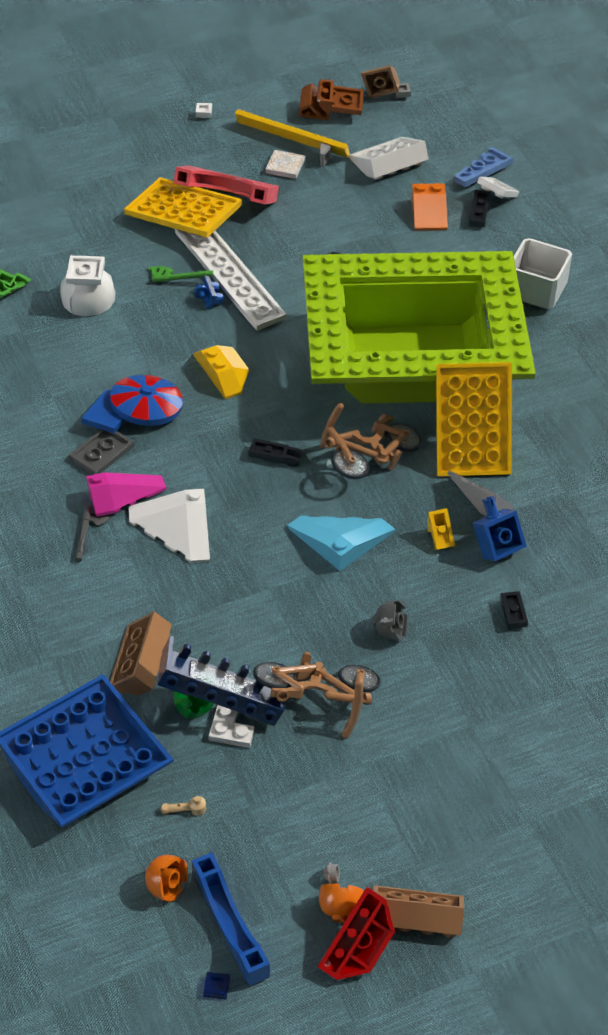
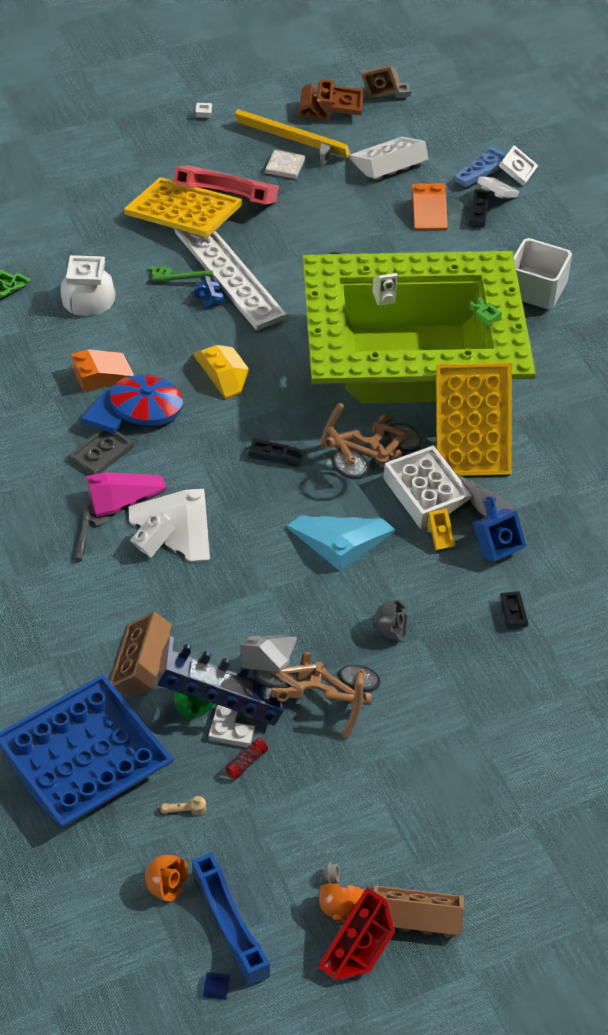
(99, 368): none -> orange slope
(153, 533): none -> white brick
(235, 772): none -> red piece
(267, 652): none -> light grey wedge
(385, 289): none -> white slope
(425, 484): none -> white slope
(486, 313): none -> bright green plate
(518, 165): none -> white tile

